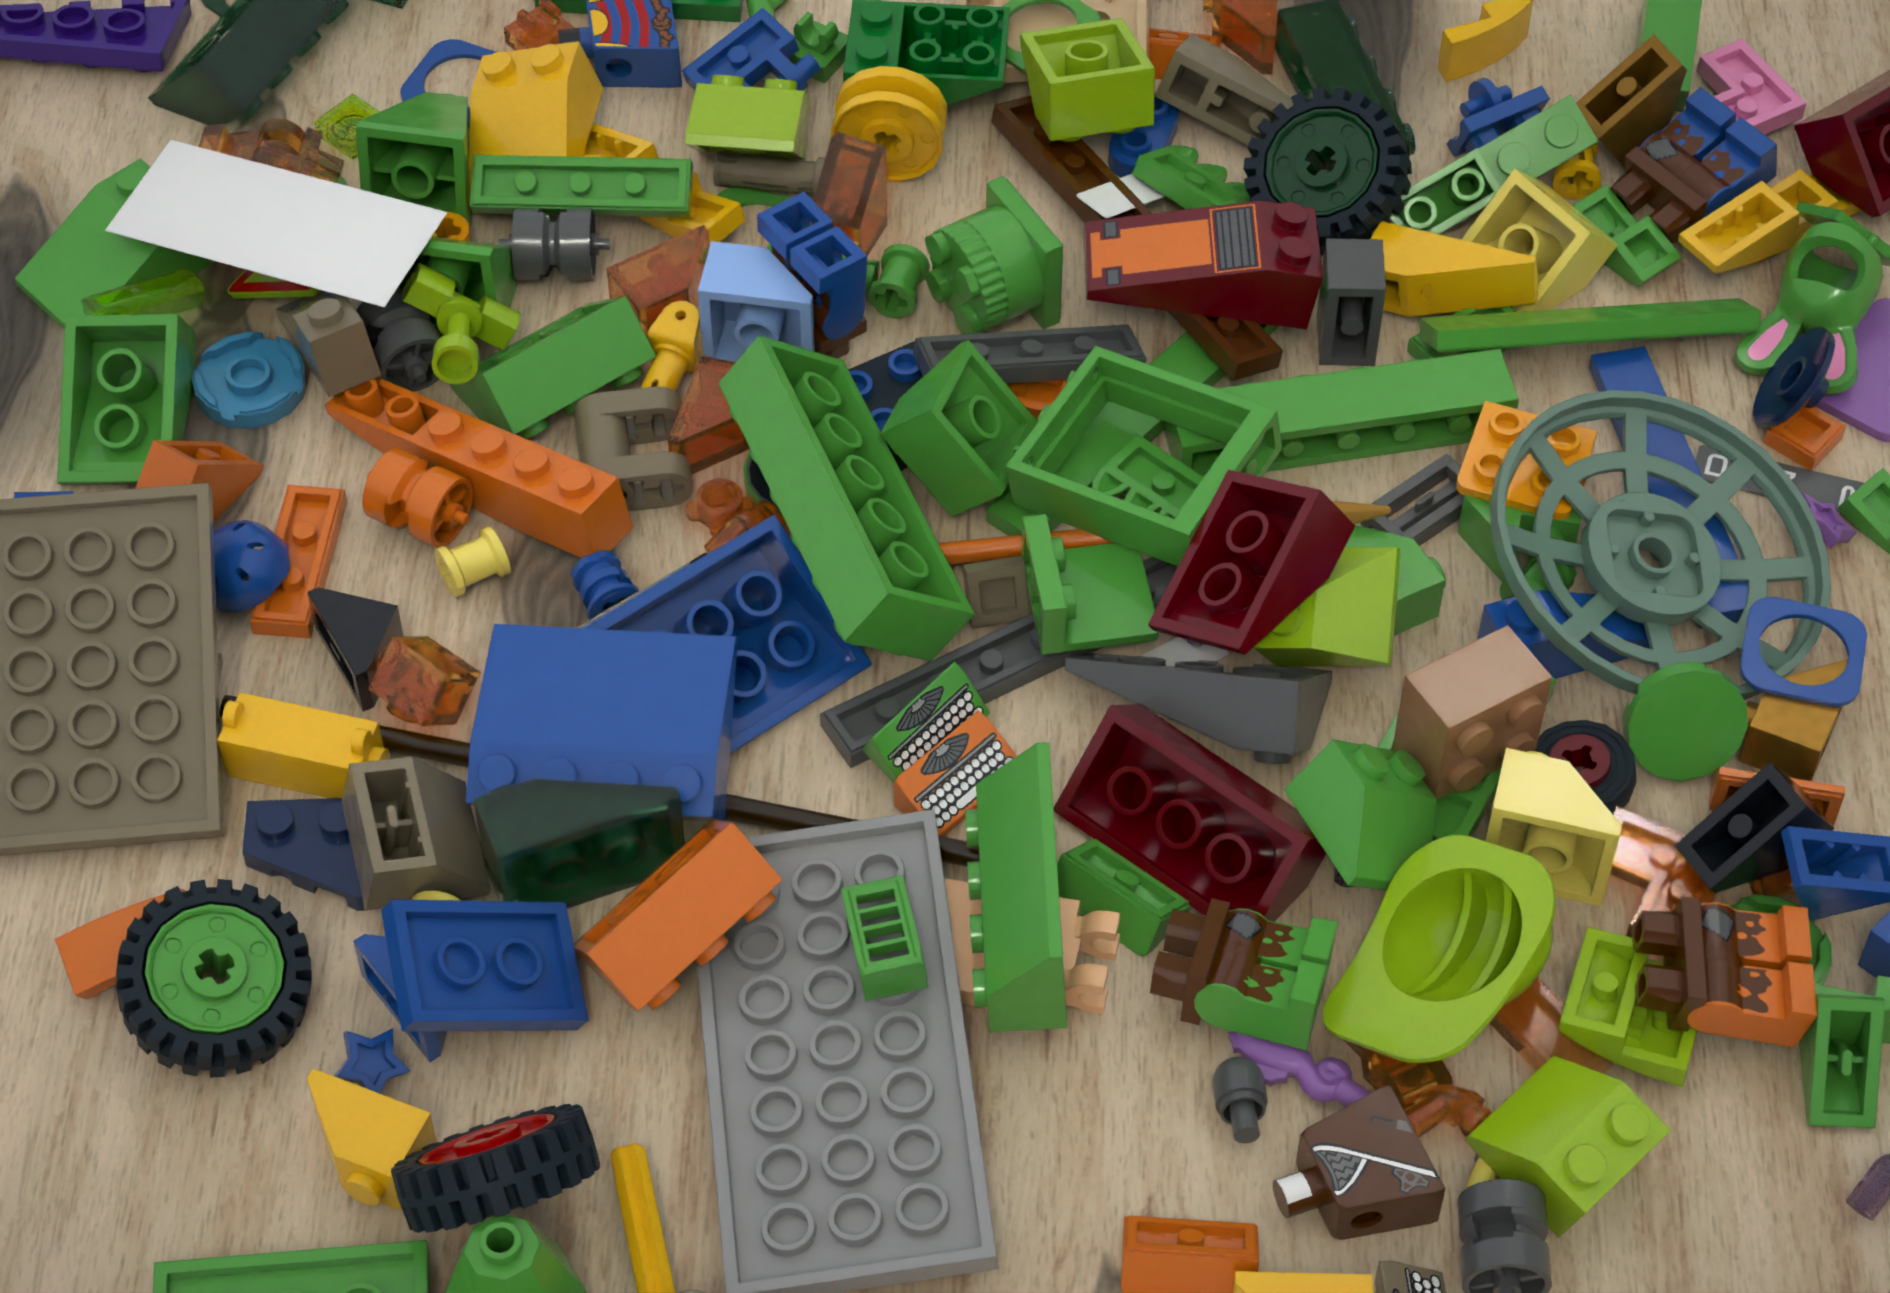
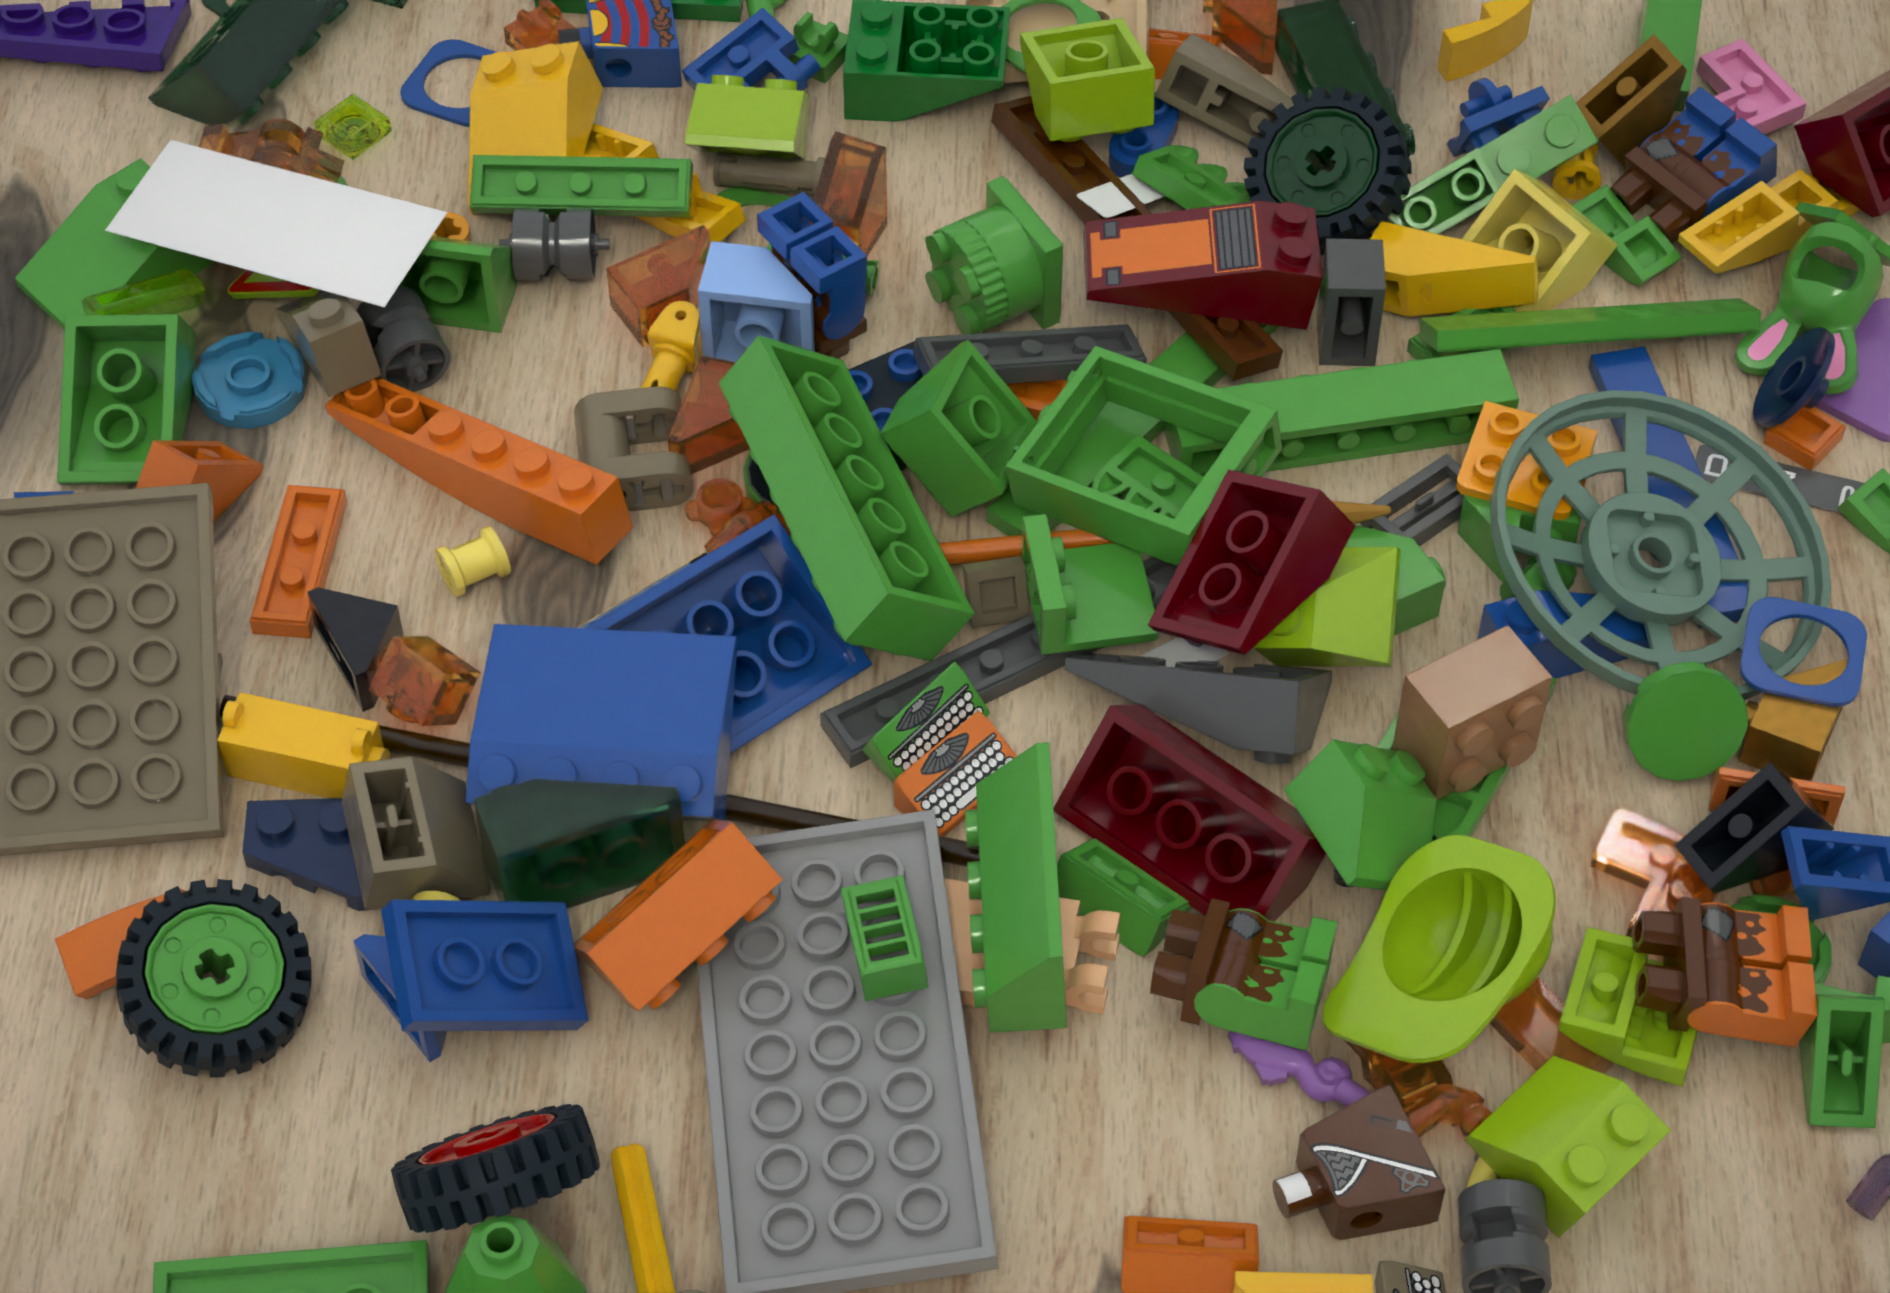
(238, 558): blue helmet -> none
(367, 1135): yellow slope -> none
(370, 1060): blue piece -> none
(406, 494): orange wheel -> none
(418, 152): bright green slope -> none
(459, 320): lime bar -> none
(558, 367): bright green slope -> none
(601, 582): blue bush -> none
(896, 112): yellow wheel -> none
(901, 273): bright green bush -> none
(1240, 1096): dark grey cylinder -> none
(1558, 820): light yellow slope -> none
(1602, 751): black wheel -> none
(1830, 523): medium lavender piece -> none

